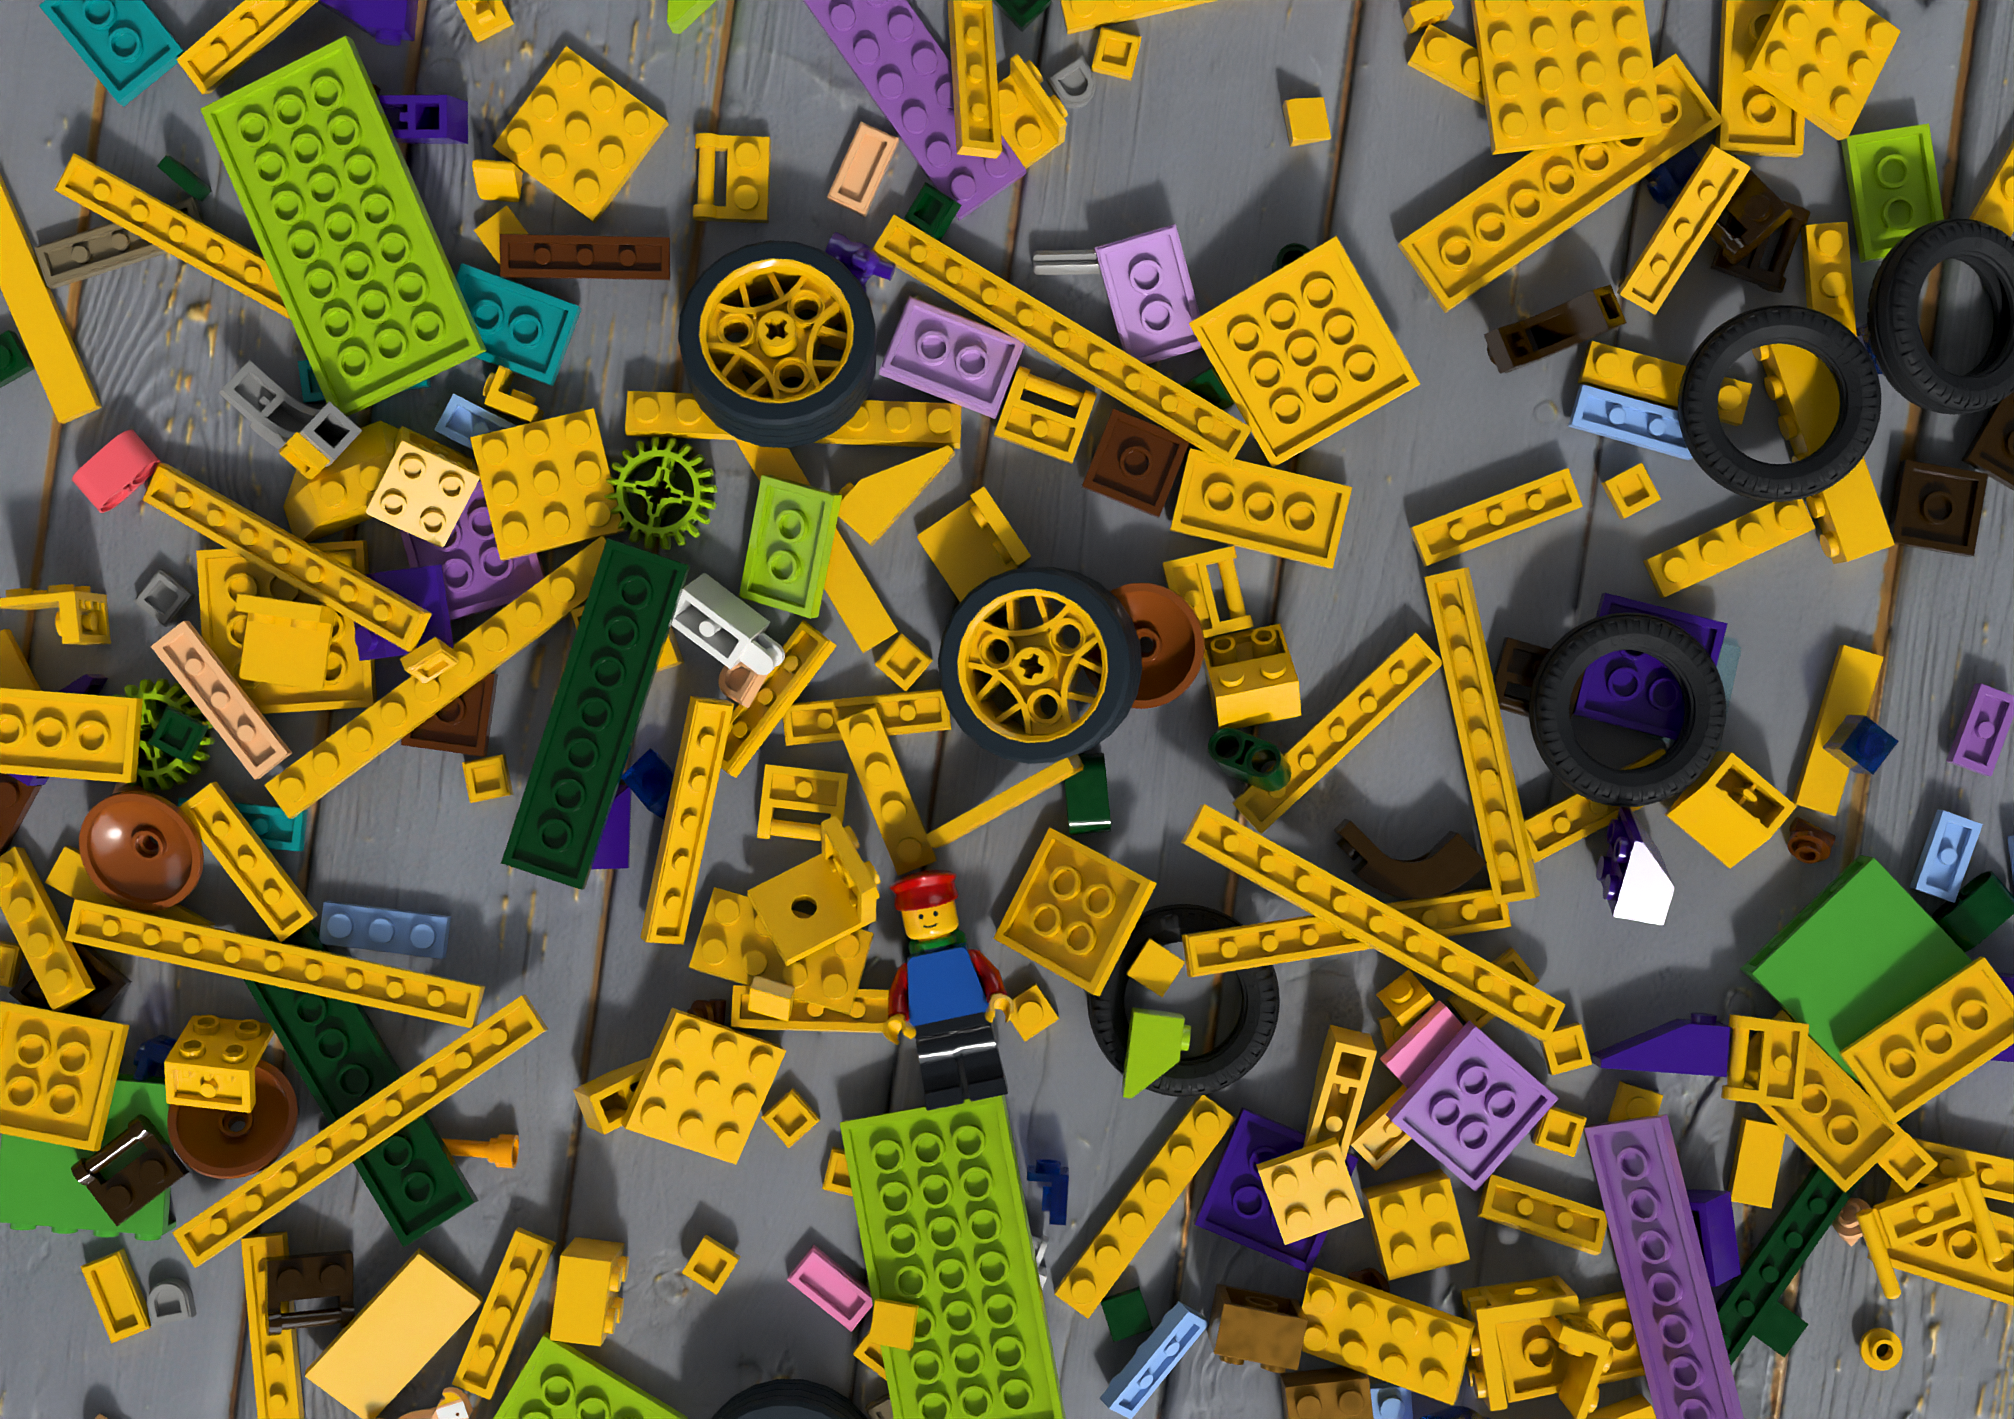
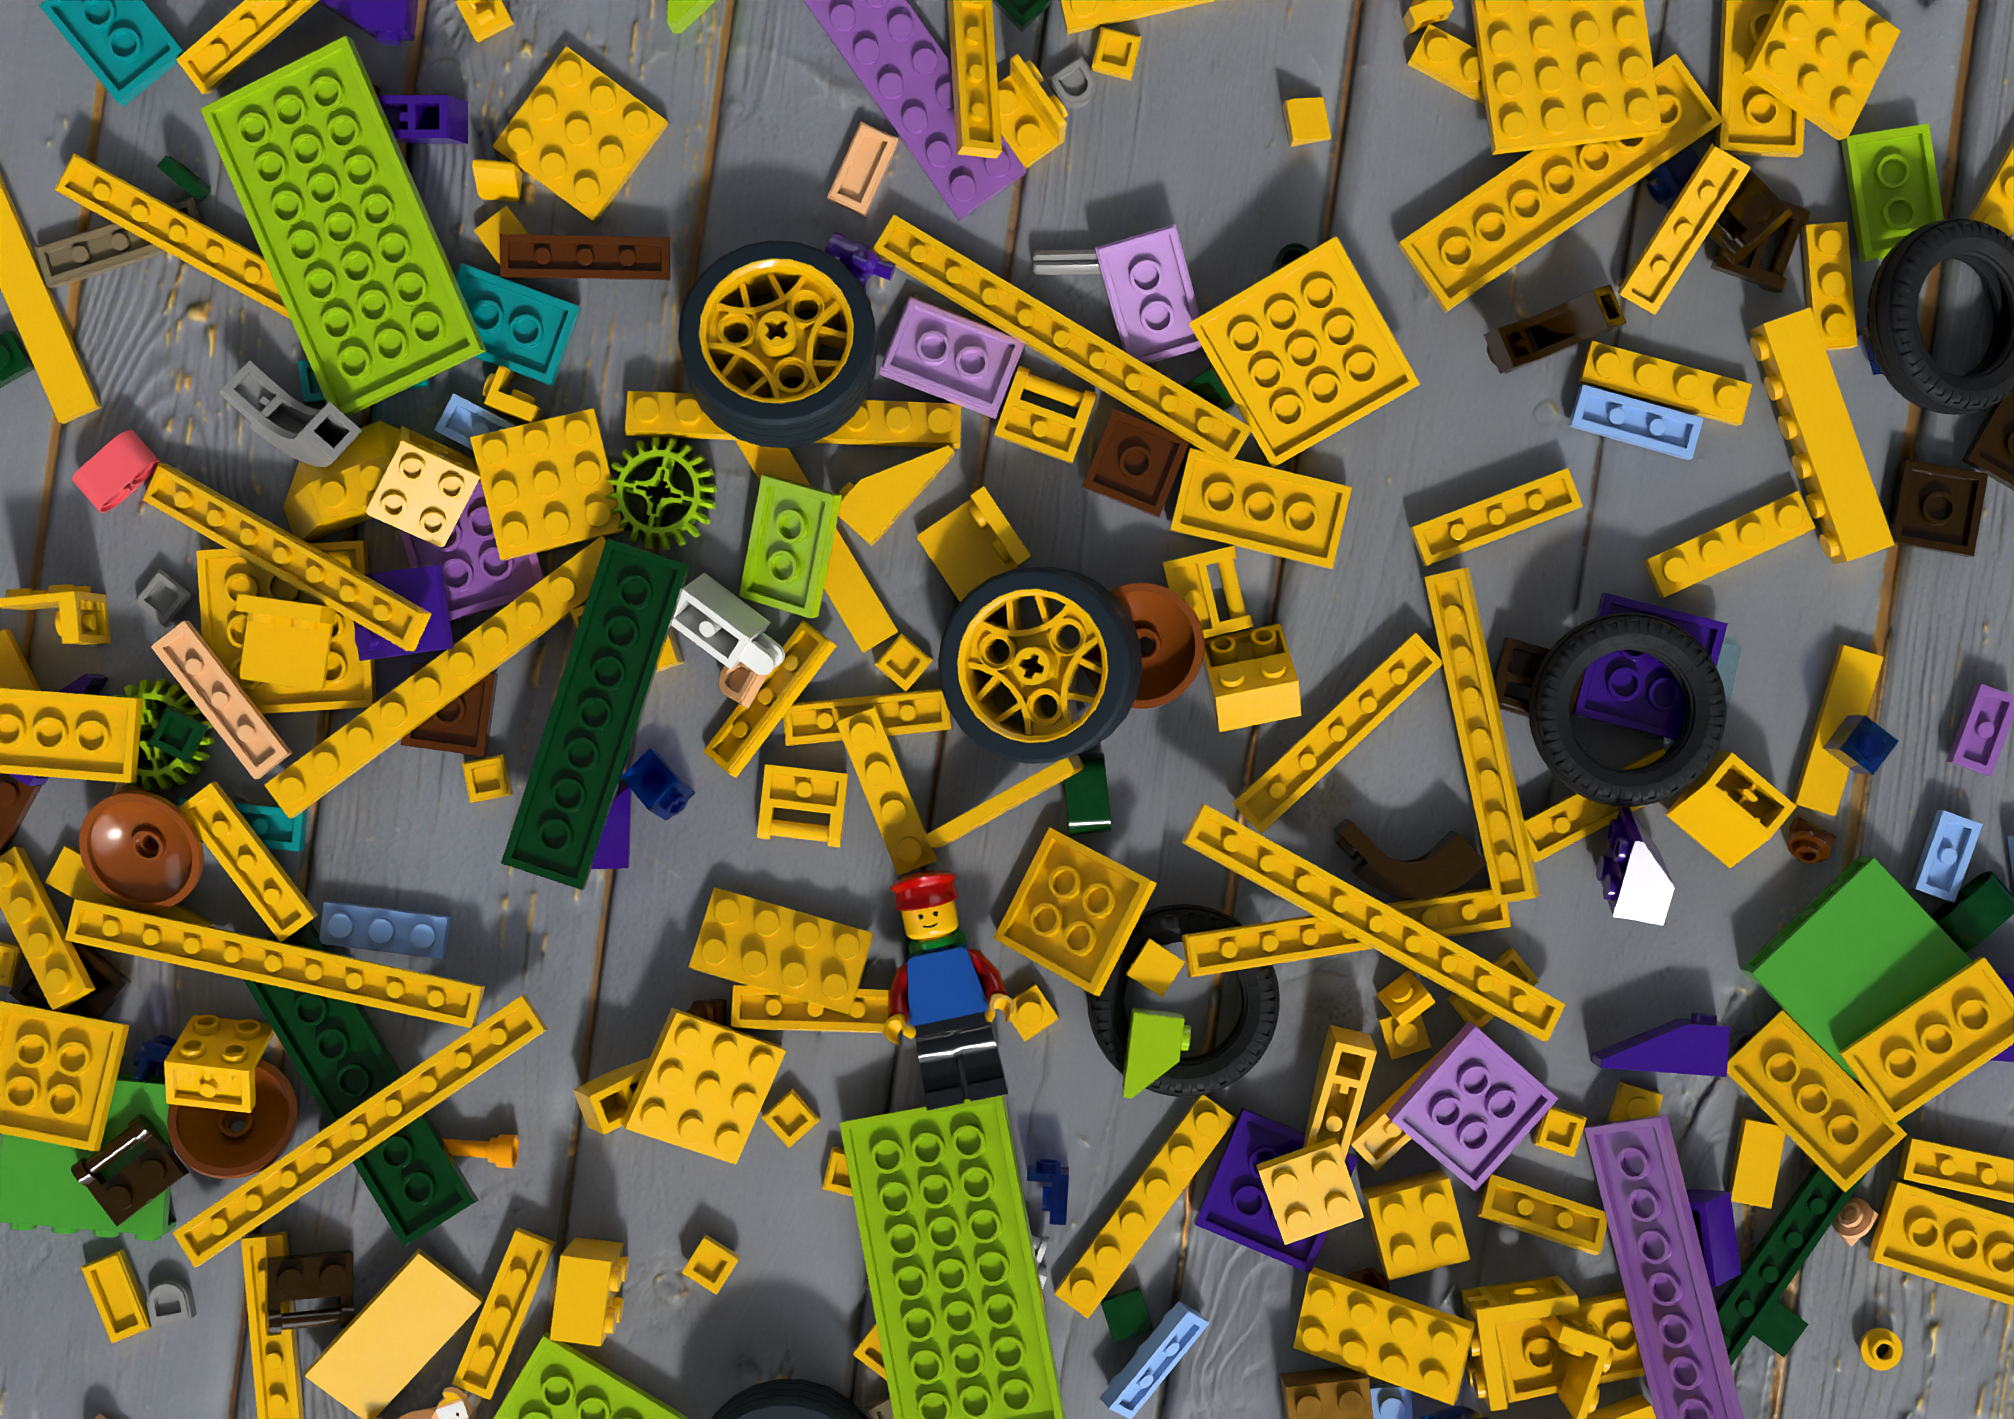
(303, 456): yellow tile -> none
(429, 660): yellow tile -> none
(687, 820): yellow tile -> none
(746, 178): yellow plate -> none
(771, 998): yellow tile -> none
(831, 1288): bright pink tile -> none
(833, 881): yellow bracket -> none
(893, 1324): yellow tile -> none
(932, 211): dark green tile -> none
(1249, 759): dark green beam -> none
(1256, 1328): pearl gold brick -> none
(1421, 1044): bright pink tile -> none
(1566, 1049): yellow plate -> none
(1631, 491): yellow plate -> none
(1780, 1061): yellow plate -> none
(1795, 326): black tyre -> none
(1907, 1163): yellow plate -> none
(1922, 1215): yellow plate -> none

